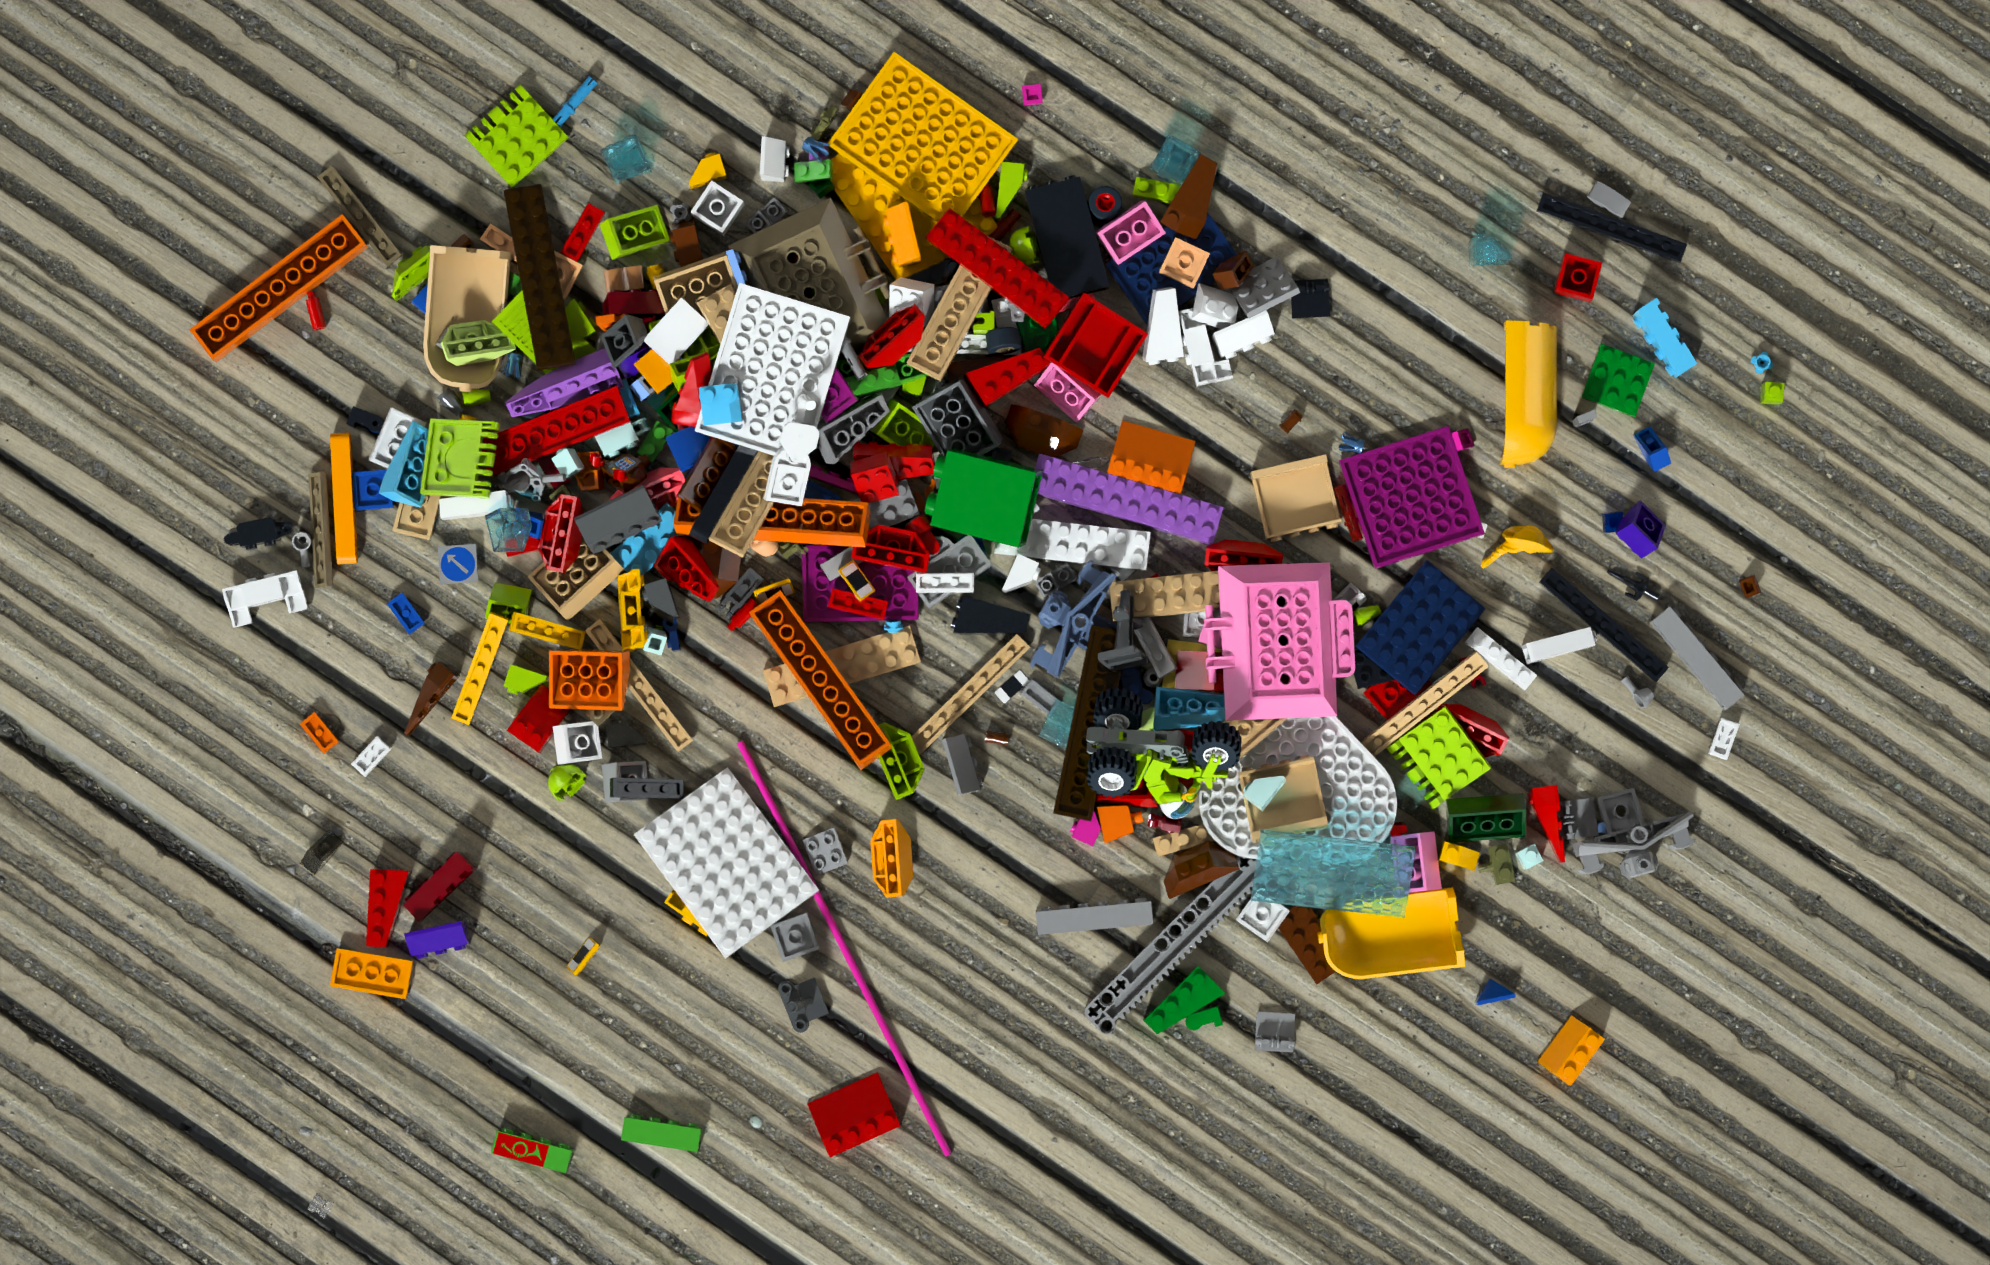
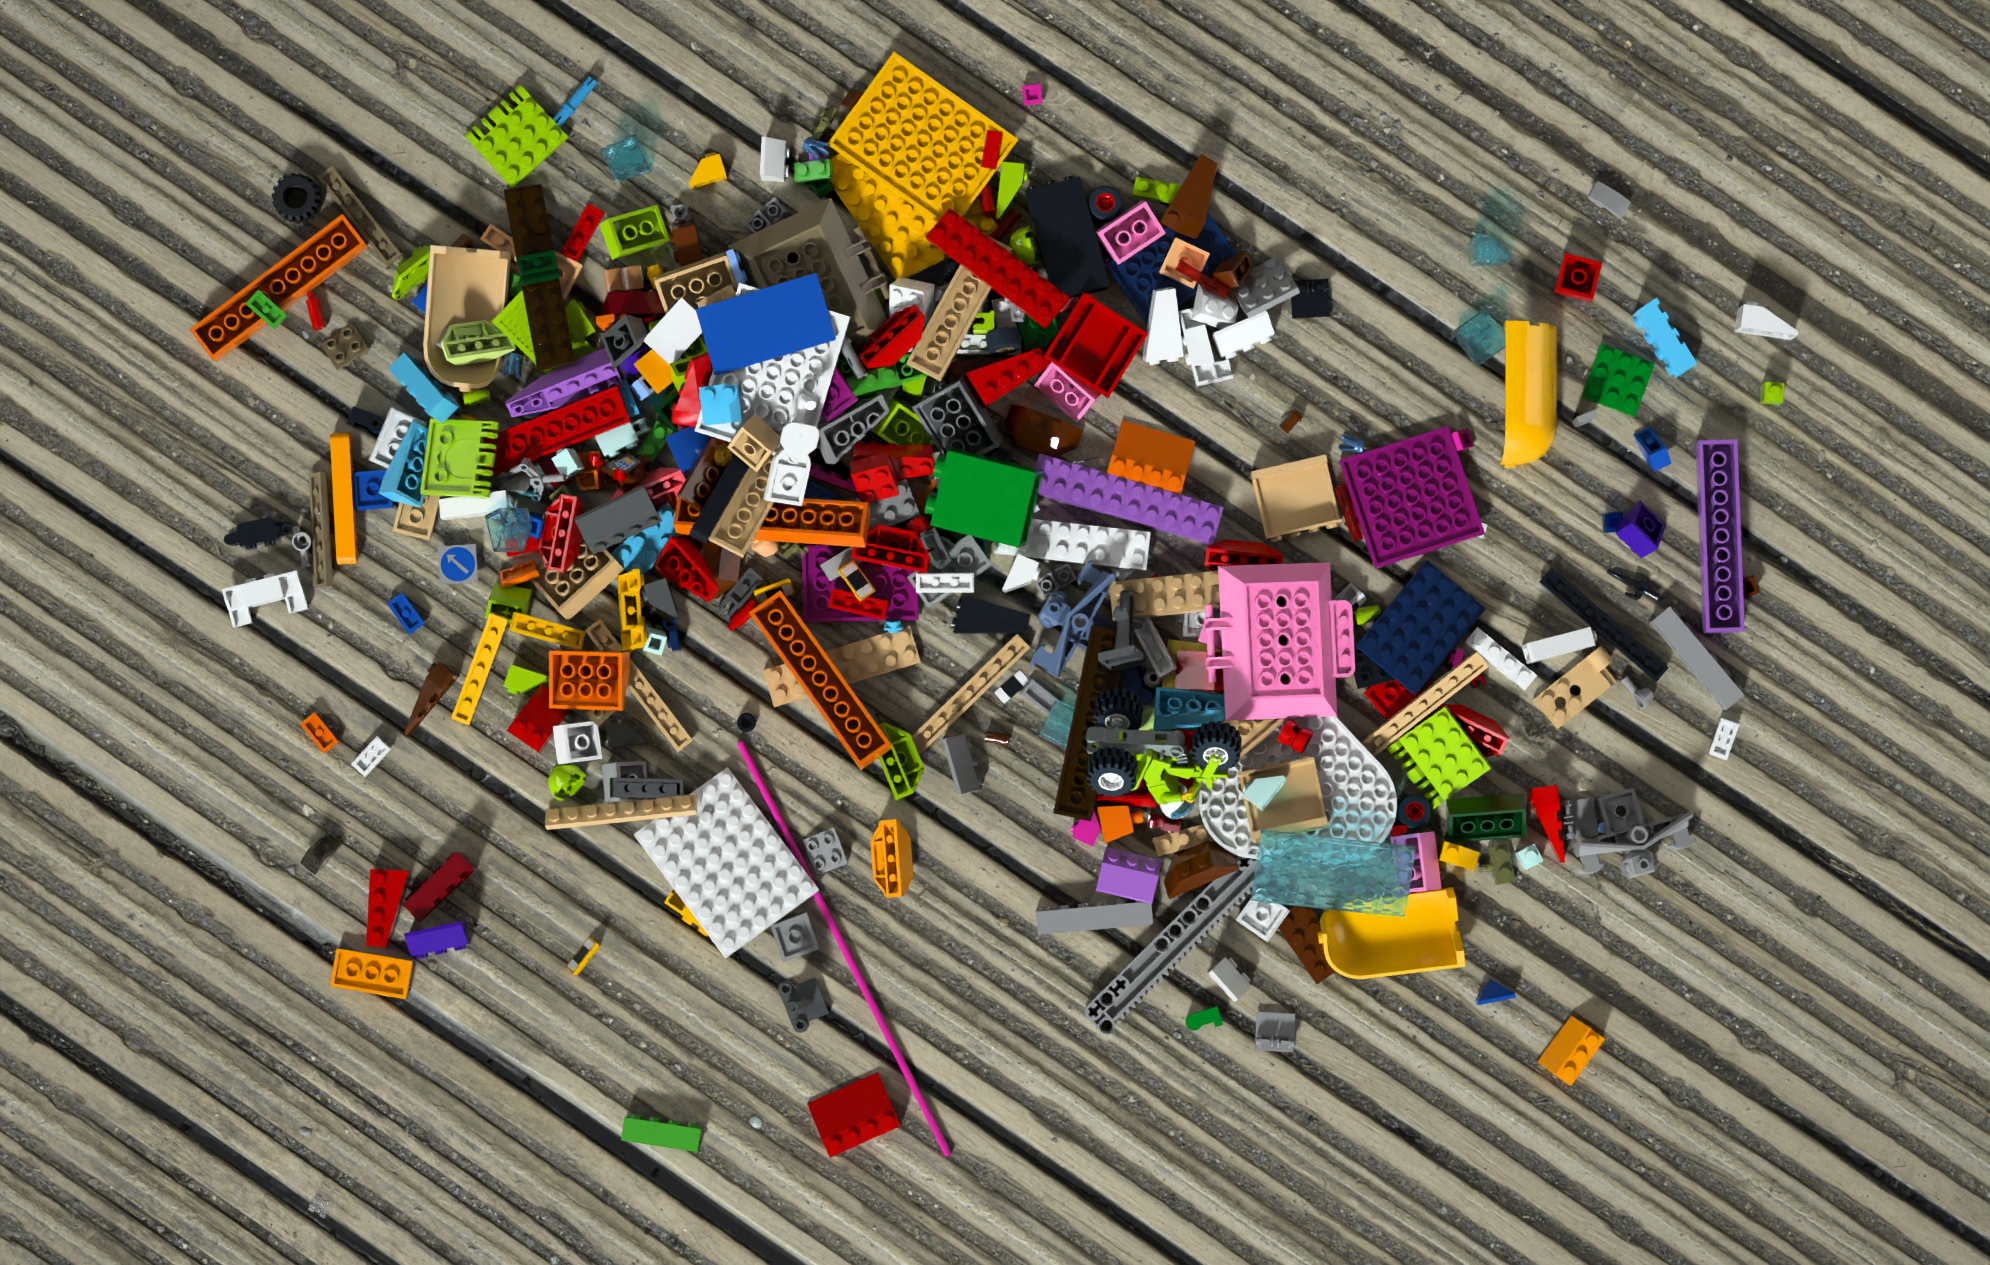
(266, 309): none -> bright green plate
(308, 209): none -> black tyre
(345, 347): none -> dark tan hinge
(423, 387): none -> medium azure wedge
(518, 573): none -> orange plate
(532, 1151): brick -> none
(538, 267): none -> dark green plate
(621, 811): none -> tan plate
(717, 208): white brick -> none
(718, 455): none -> clear yellow plate
(746, 722): none -> black plate
(755, 443): none -> tan slope
(765, 324): none -> blue piece
(902, 235): light orange slope -> none
(939, 553): none -> dark grey hinge
(991, 149): none -> red sticker
(1128, 875): none -> medium lavender slope
(1174, 160): clear light blue piece -> none
(1188, 997): green wedge -> none
(1202, 279): none -> clear red pin
(1230, 979): none -> white slope
(1295, 736): none -> red wheel
(1413, 817): none -> black wheel
(1455, 658): none -> dark pink plate
(1480, 338): none -> clear light blue slope
(1519, 539): yellow hat -> none
(1589, 676): none -> tan hinge
(1611, 227): black plate -> none
(1720, 536): none -> medium lavender brick
(1760, 321): none -> white slope
(1761, 367): medium azure plate -> none

